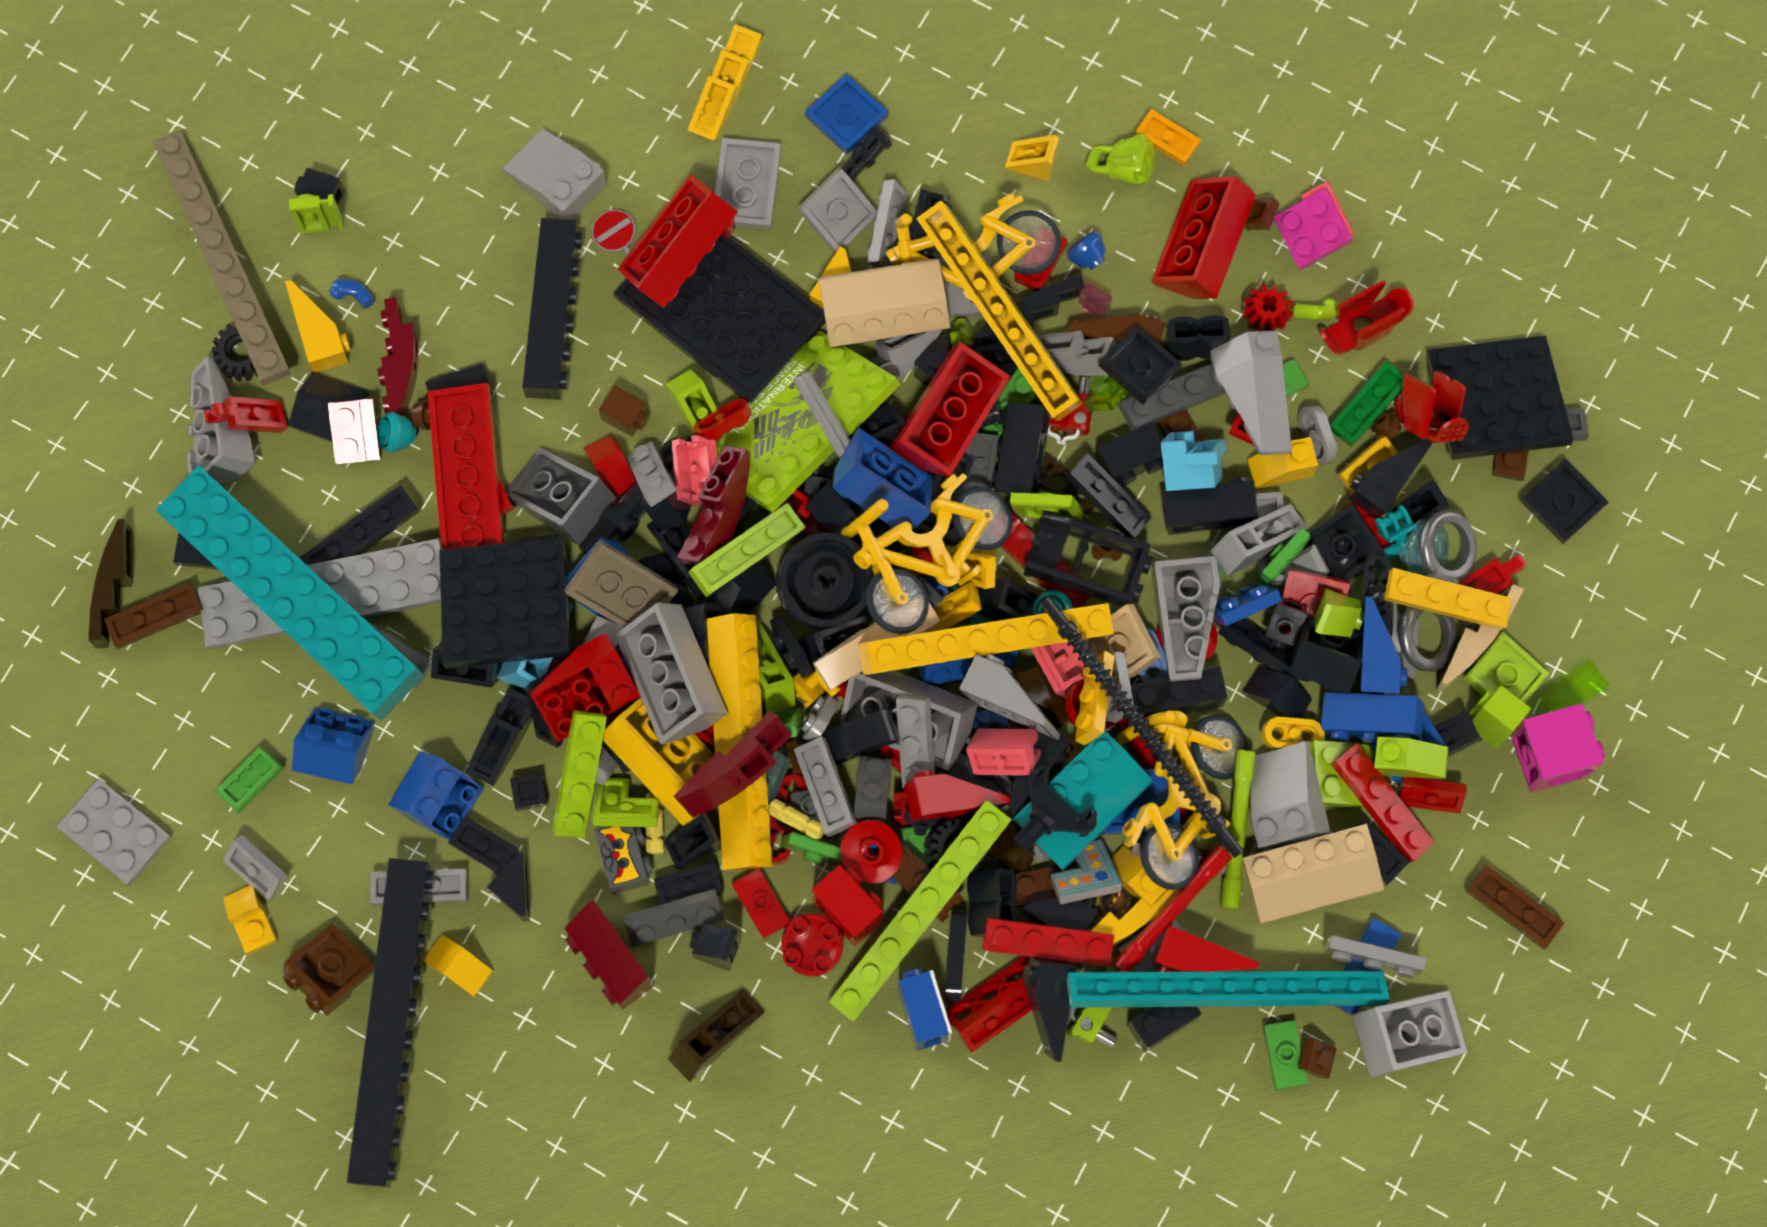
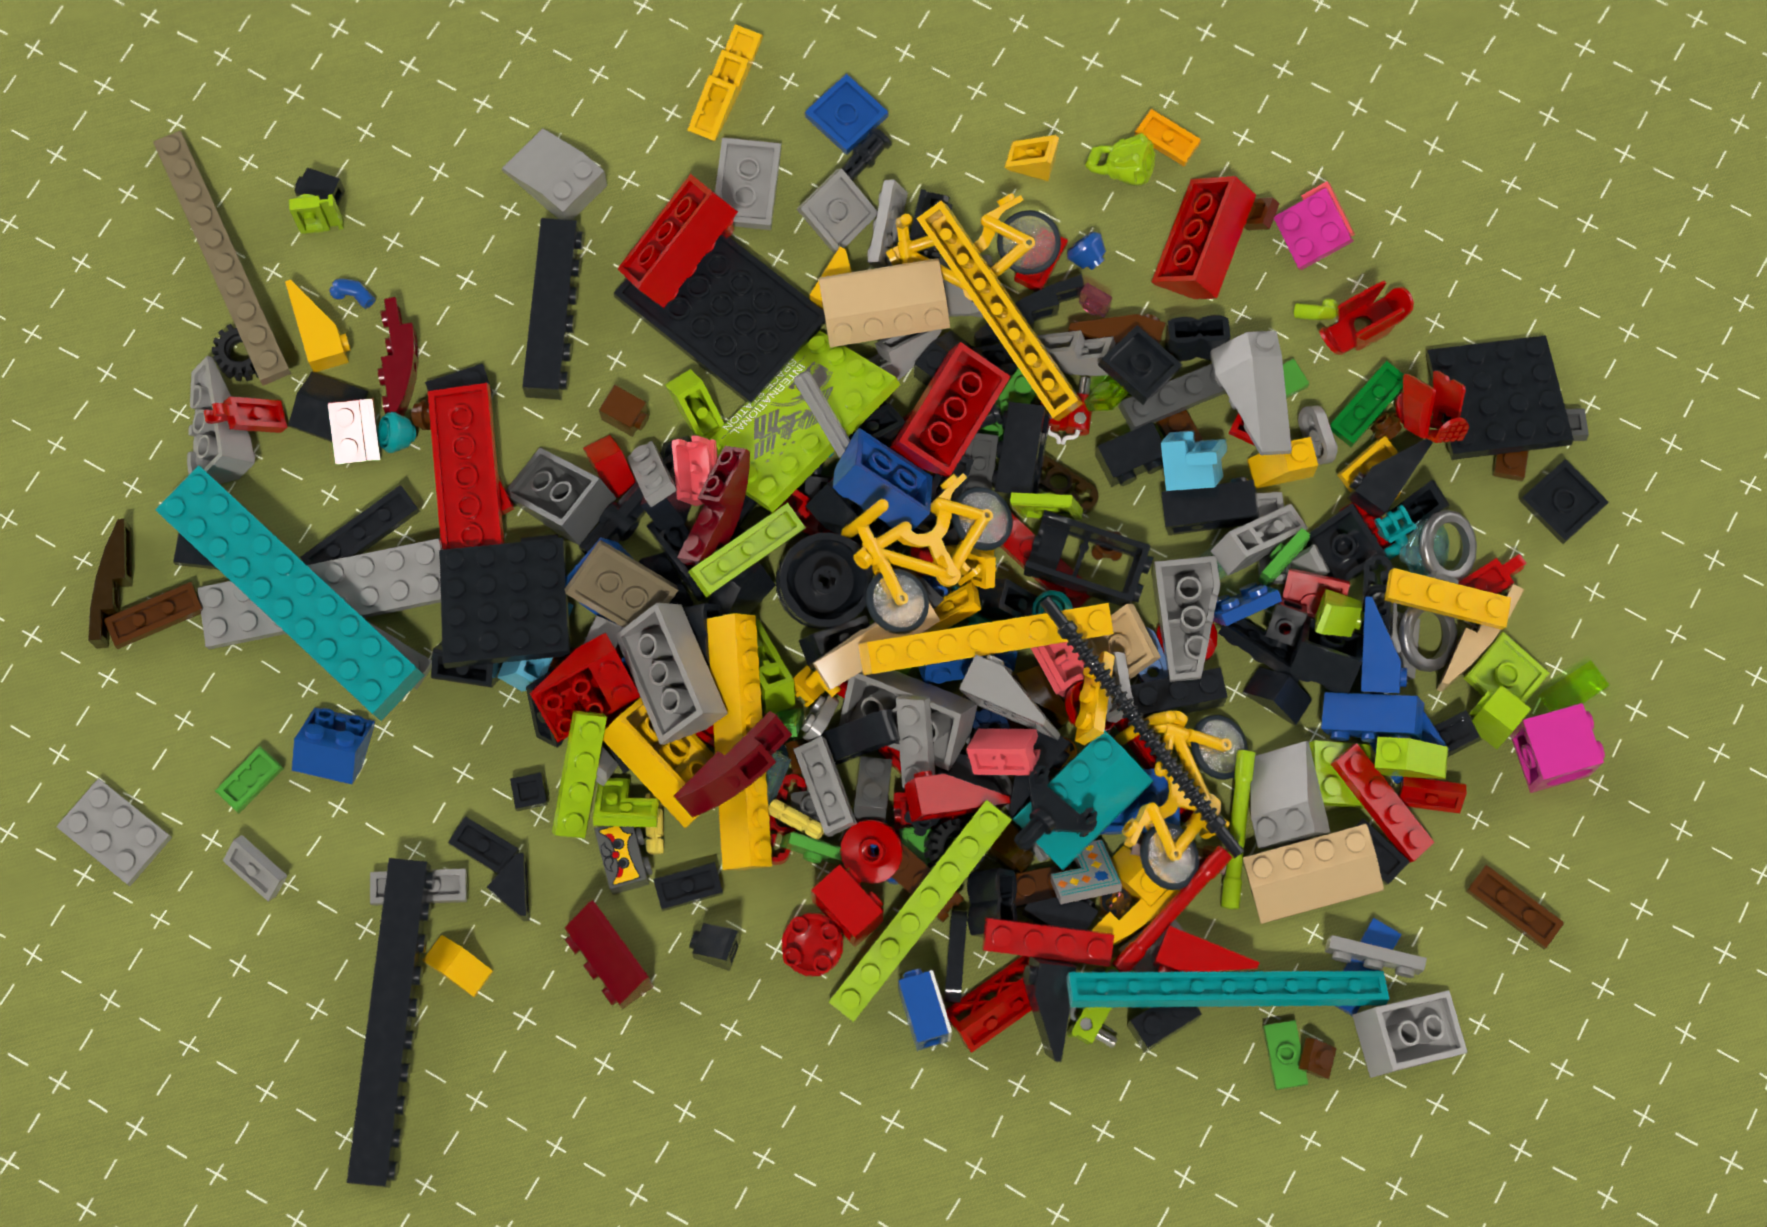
(249, 919): yellow slope -> none
(327, 970): reddish brown plate -> none
(435, 795): blue slope -> none
(501, 737): black slope -> none
(614, 231): red piece -> none
(673, 917): dark grey plate -> none
(693, 842): black slope -> none
(715, 1035): dark brown slope -> none
(722, 420): red plate -> none
(761, 903): red plate -> none
(793, 652): black plate -> none
(962, 333): lime arm -> none
(1108, 496): black plate -> none
(1267, 298): red gear -> none
(1290, 731): yellow plate -> none

